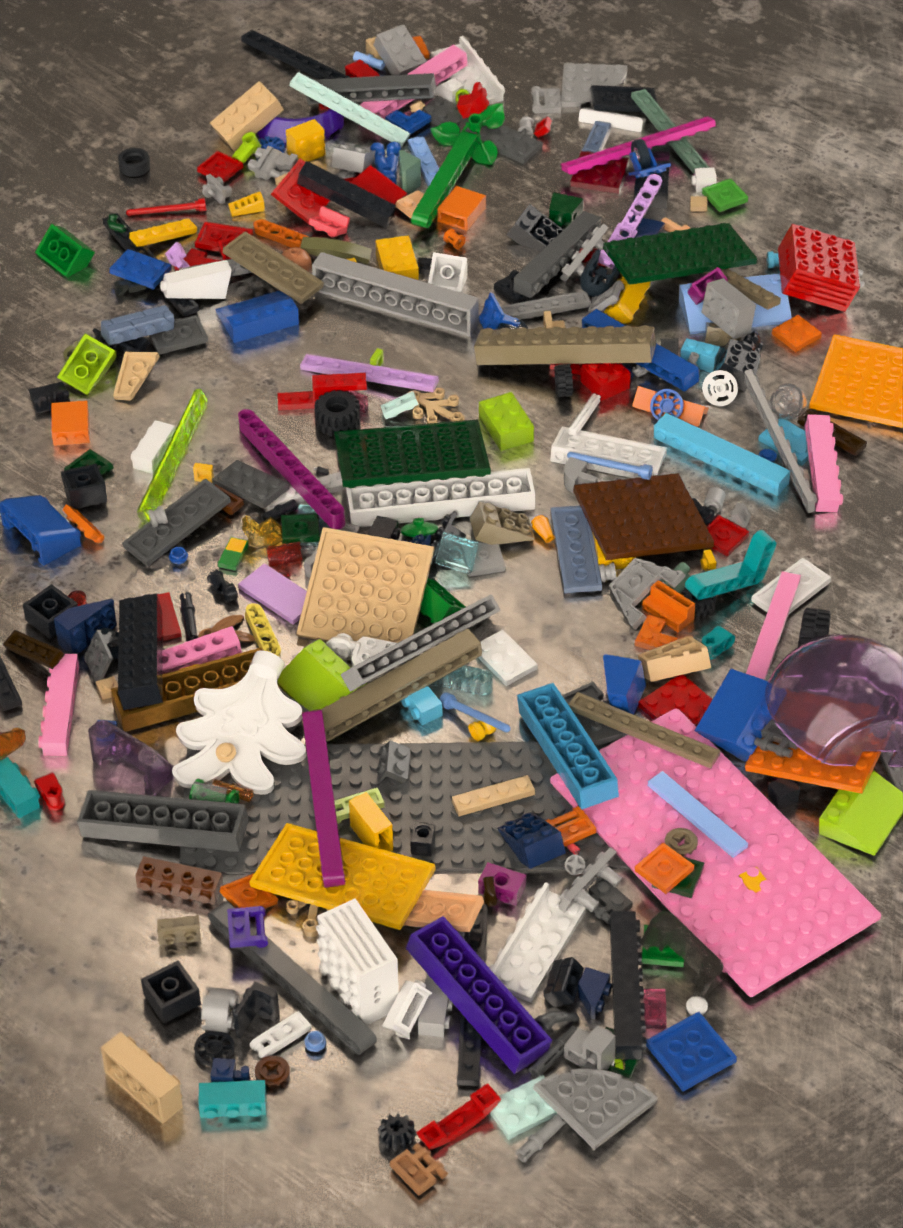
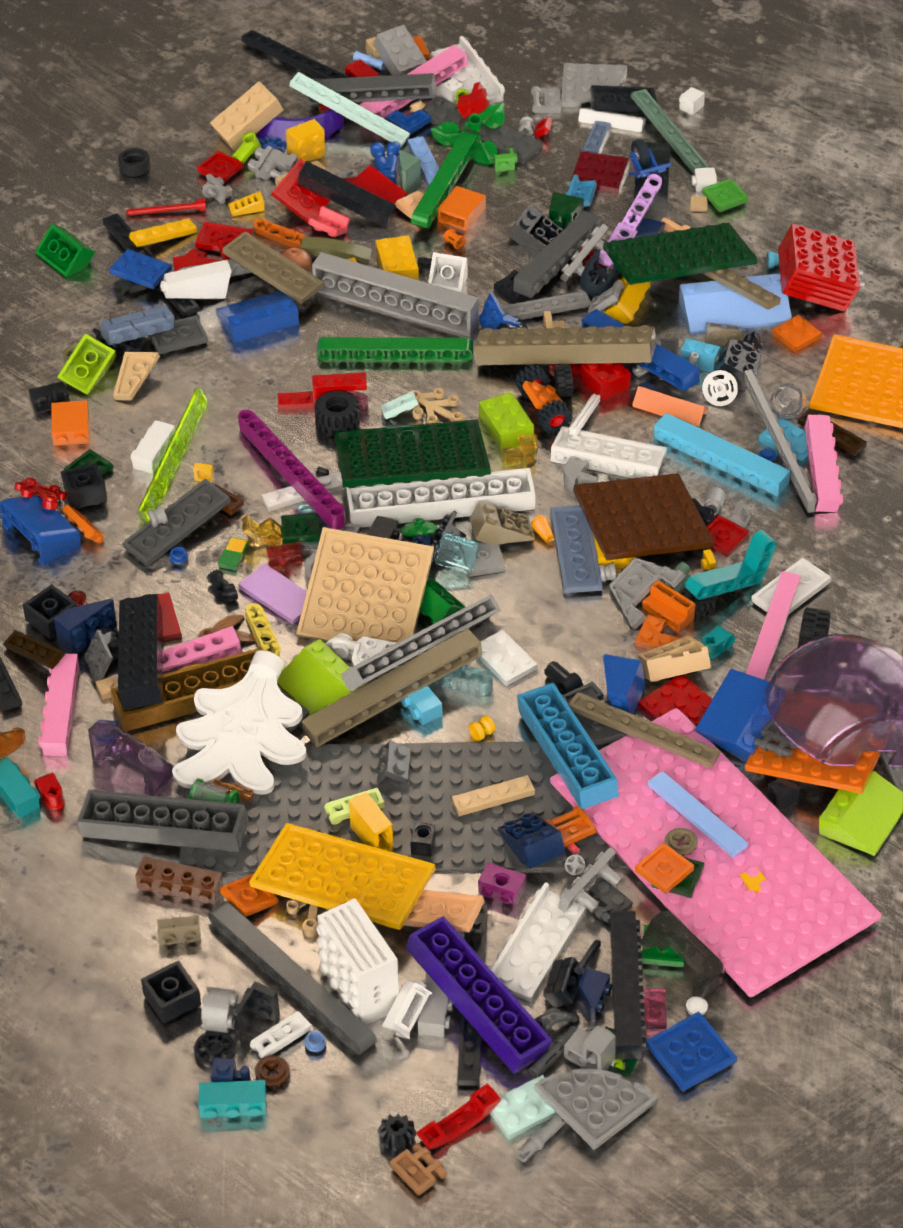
(49, 494): none -> red plant
(114, 225): dark green arm -> none
(142, 1077): tan brick -> none
(175, 256): lavender plate -> none
(188, 610): black pin -> none
(225, 752): tan plate -> none
(240, 927): dark purple plate -> none
(251, 484): dark grey plate -> none
(279, 510): black pin -> none
(323, 799): magenta beam -> none
(352, 158): light grey brick -> none
(373, 373): lavender tile -> none
(377, 358): lime tile -> none
(394, 349): none -> green beam
(449, 702): medium blue piece -> none
(489, 893): dark brown arm -> none
(505, 162): none -> bright green bracket
(525, 454): none -> clear yellow brick
(552, 410): none -> black plate
(562, 678): none -> black piece
(582, 190): none -> dark azure bracket
(587, 957): none -> black bar
(644, 471): medium blue piece -> none
(659, 138): dark pink plate -> none
(666, 404): wheel -> none
(691, 101): none -> white brick
(698, 288): magenta brick -> none
(728, 308): light grey brick -> none

